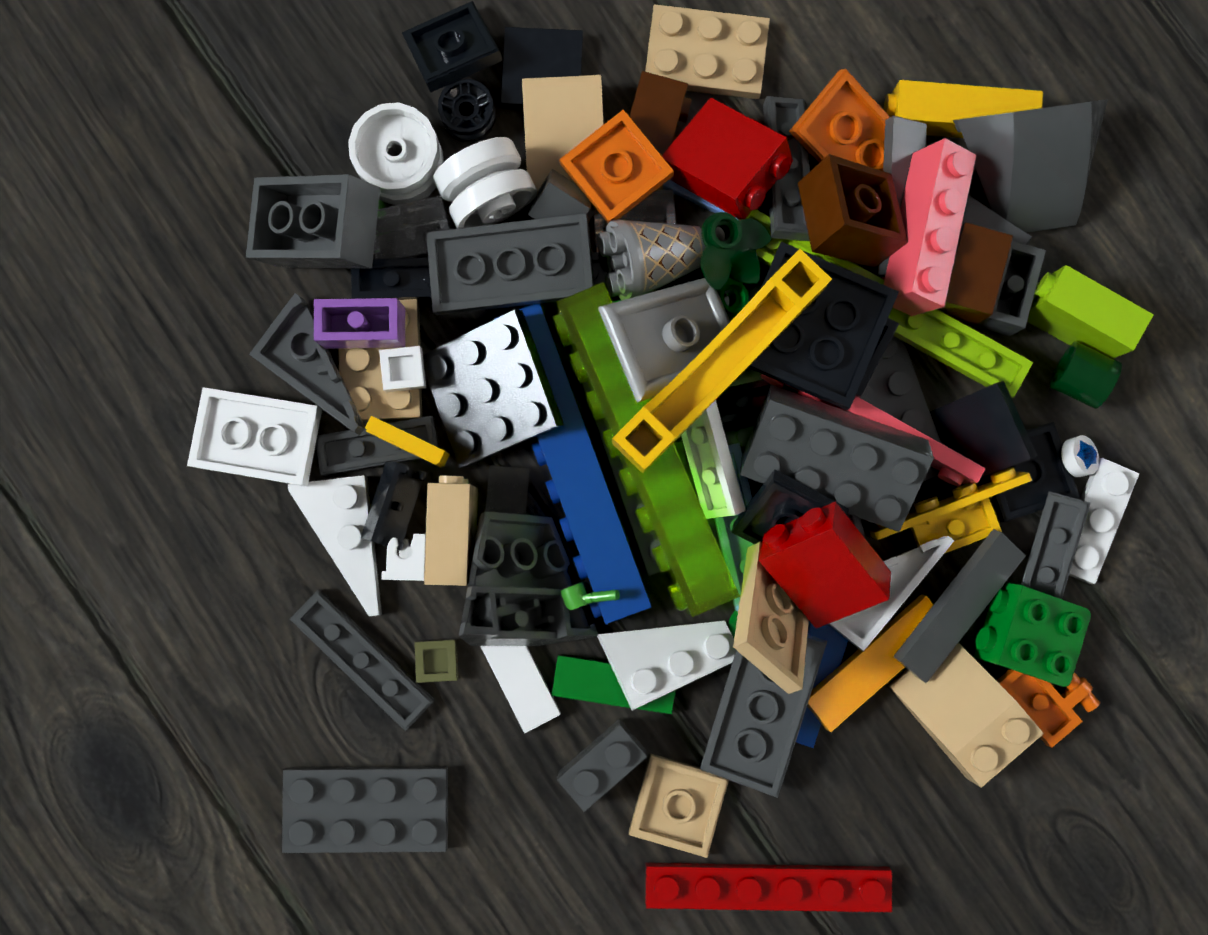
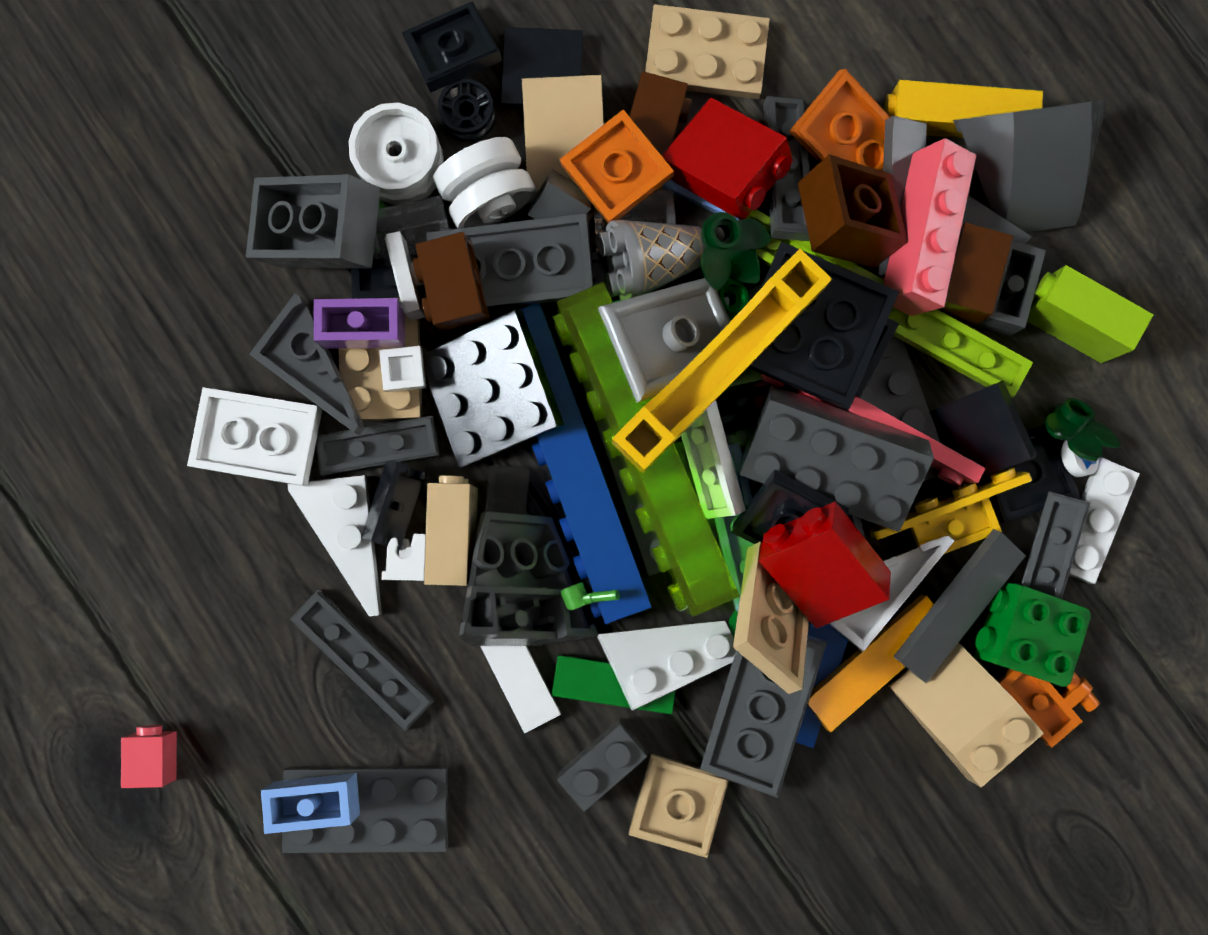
(148, 757): none -> coral brick
(310, 803): none -> light blue brick
(405, 276): none -> white plate
(407, 442): yellow tile -> none
(436, 660): olive tile -> none
(450, 282): none -> reddish brown brick
(768, 887): red plate -> none
(1075, 423): none -> dark green plate
(1086, 375): dark green piece -> none

